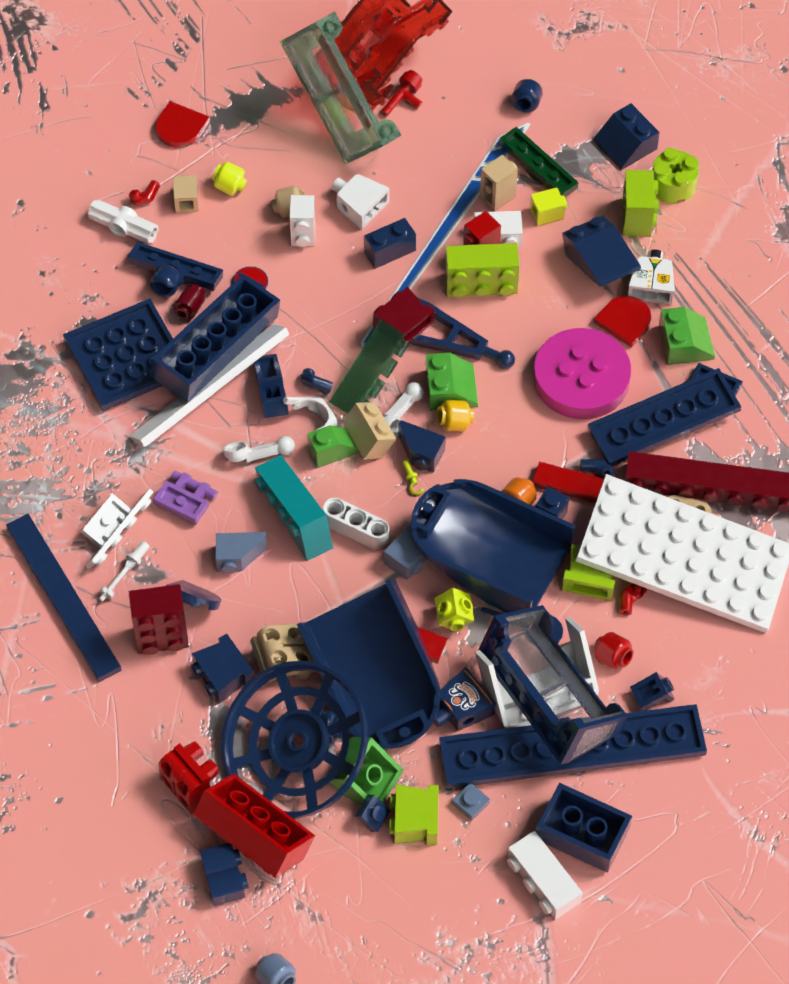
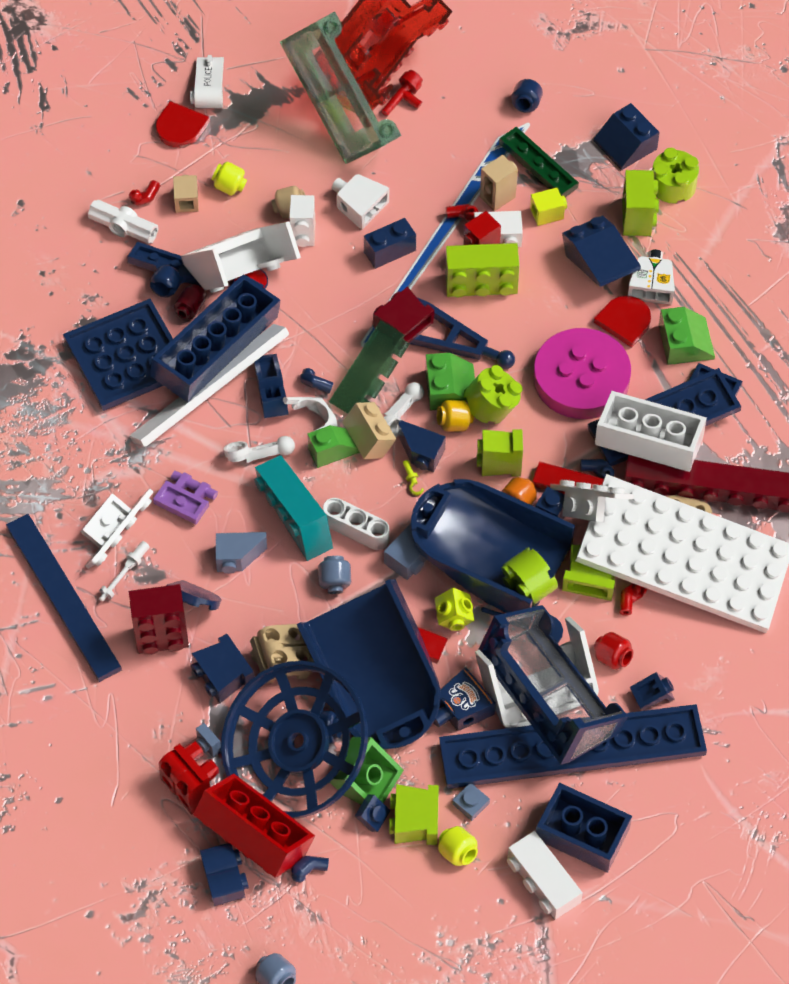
(207, 740): none -> sand blue plate
(208, 83): none -> white door
(241, 255): none -> white windscreen
(306, 865): none -> dark blue arm
(334, 574): none -> sand blue head
(457, 846): none -> neon yellow head
(463, 211): none -> red arm
(493, 395): none -> lime brick
(500, 452): none -> lime hips
(529, 575): none -> lime brick
(587, 502): none -> white bracket
(650, 431): none -> white brick

